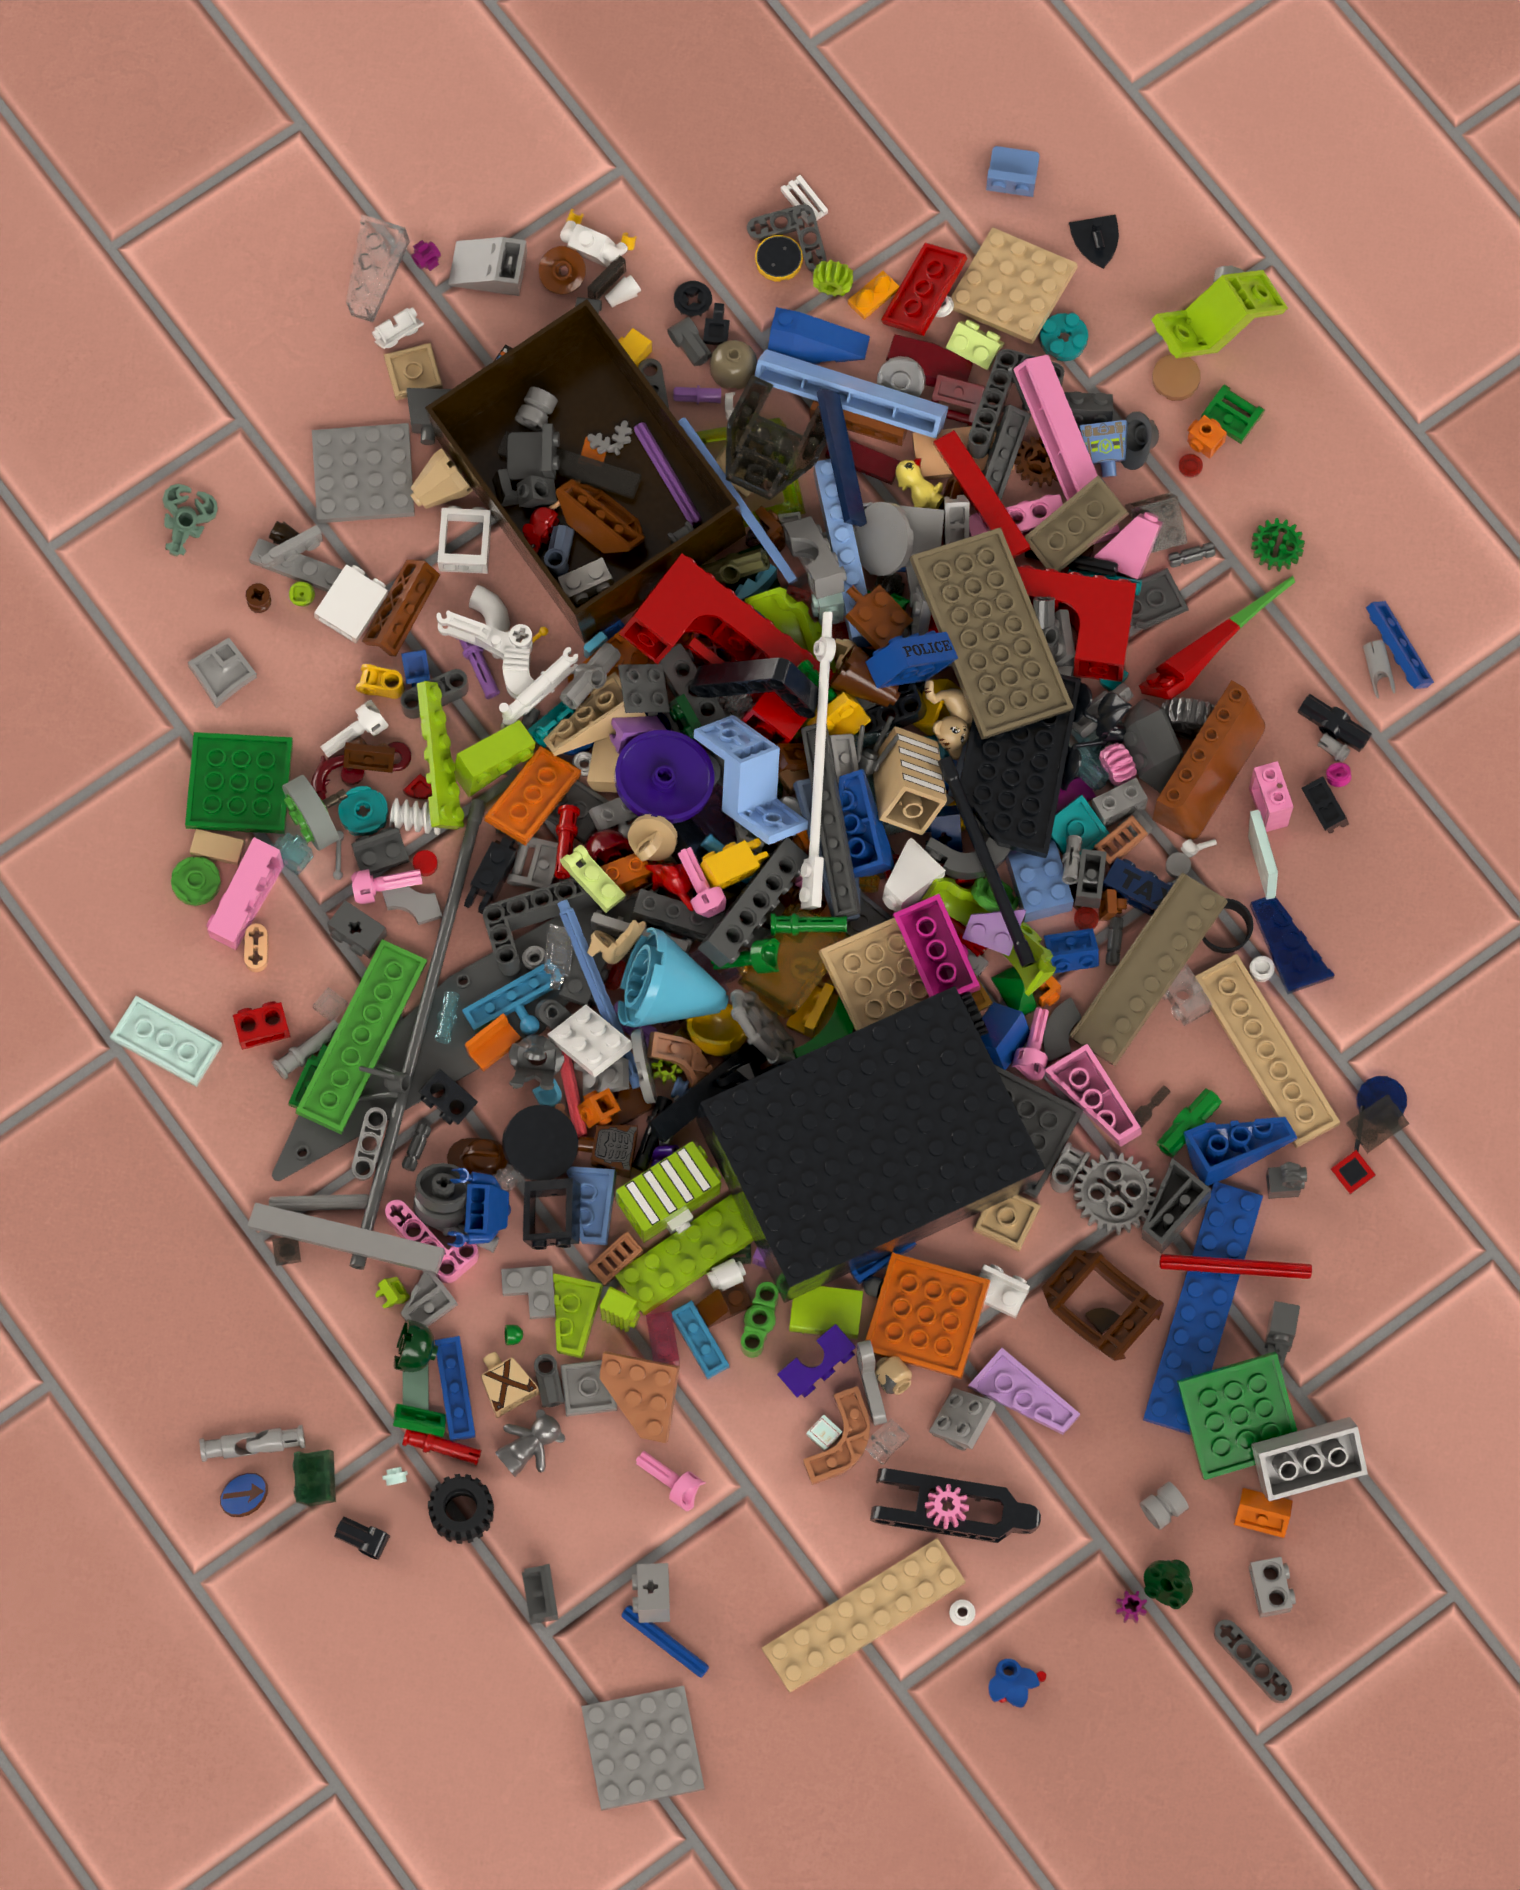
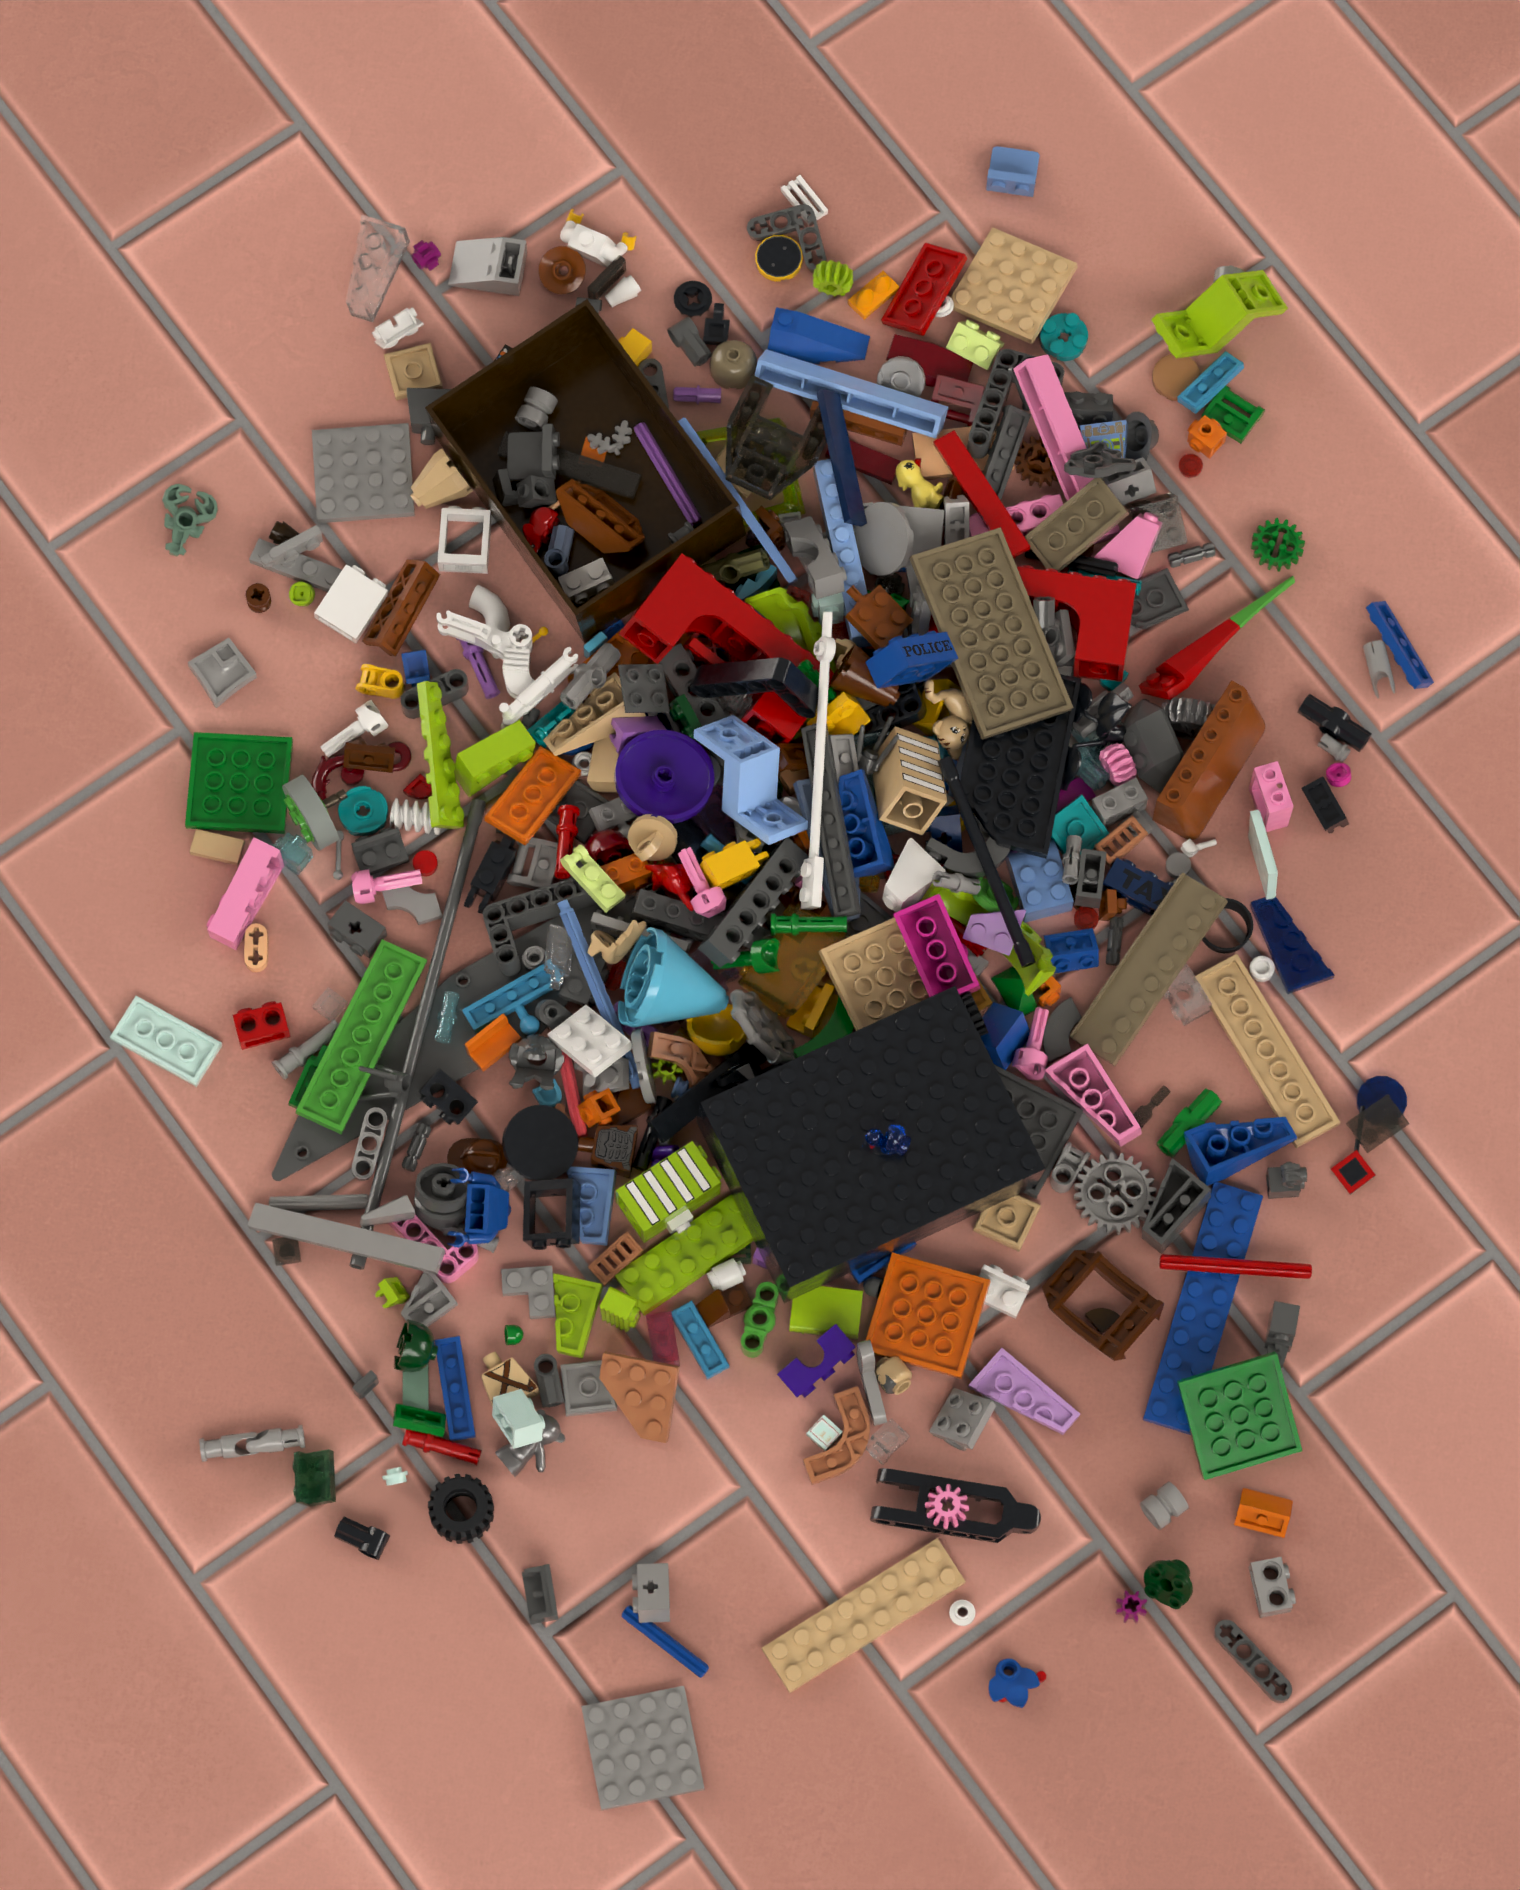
(195, 881): bright green tile -> none
(244, 1495): blue piece -> none
(365, 1385): none -> dark grey tile
(394, 1211): none -> light grey slope
(518, 1418): none -> light aqua brick
(683, 1487): bright pink piece -> none
(729, 404): white piece -> none
(893, 1141): none -> clear blue animal
(956, 882): none -> light grey pin
(1096, 238): black shield -> none
(1098, 462): none -> dark grey tile
(1132, 484): none -> light grey brick
(1210, 382): none -> dark azure tile
(1309, 1459): light grey brick -> none

